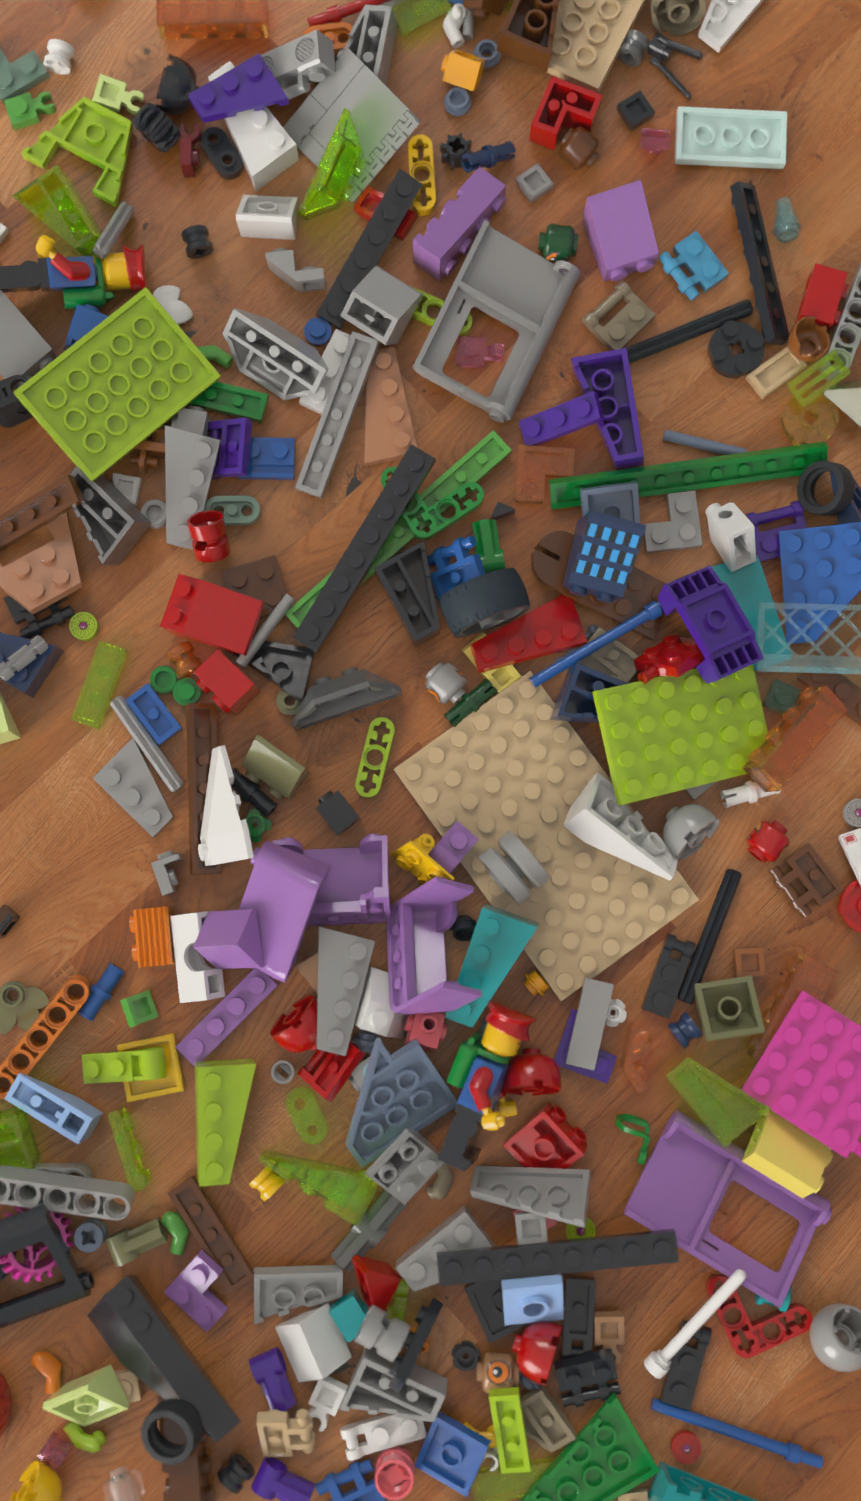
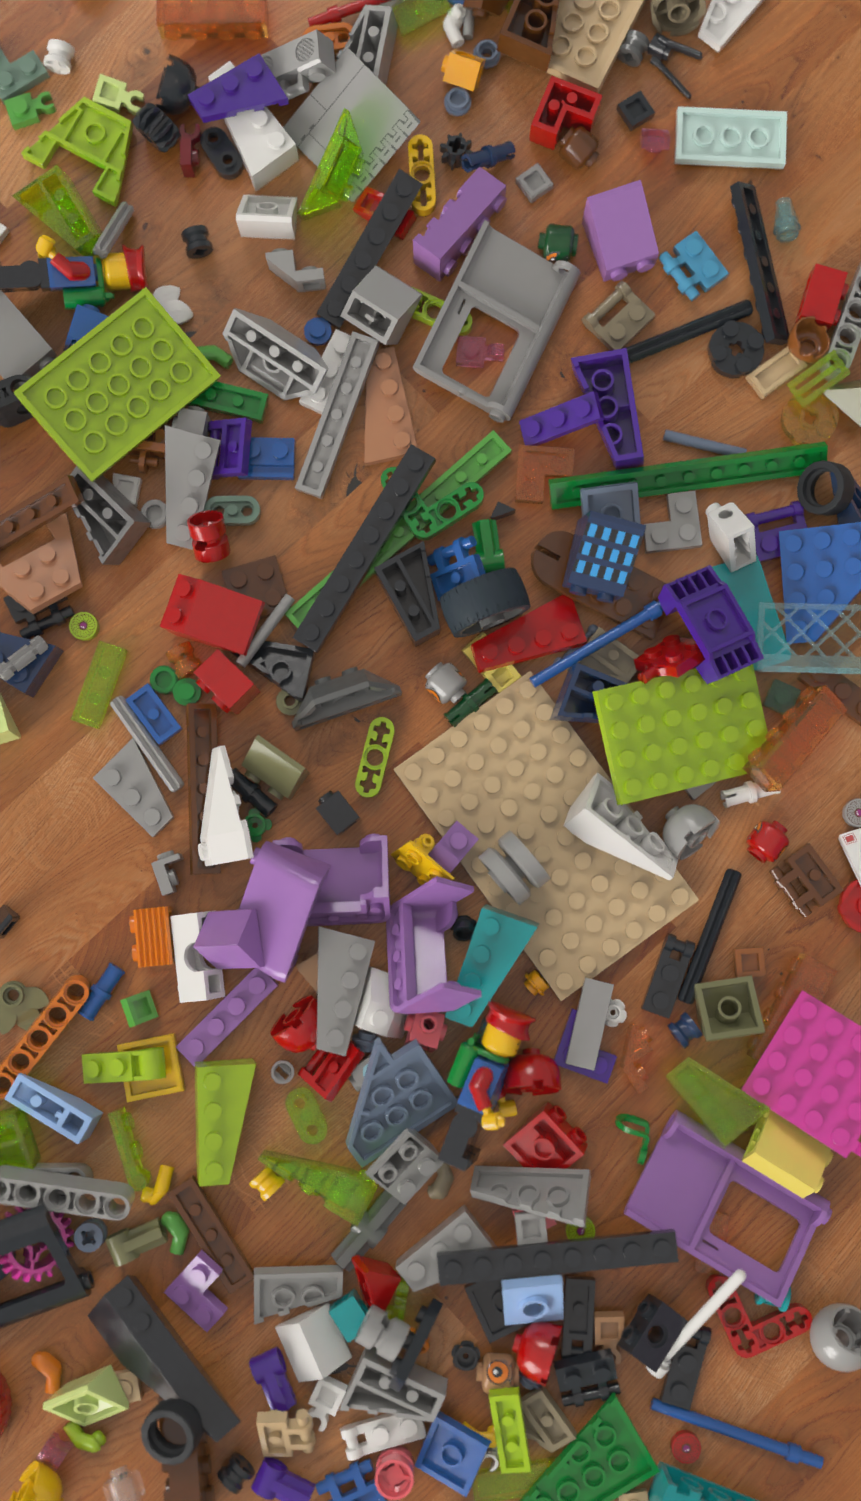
(161, 1187): none -> yellow arm
(665, 1326): none -> black brick

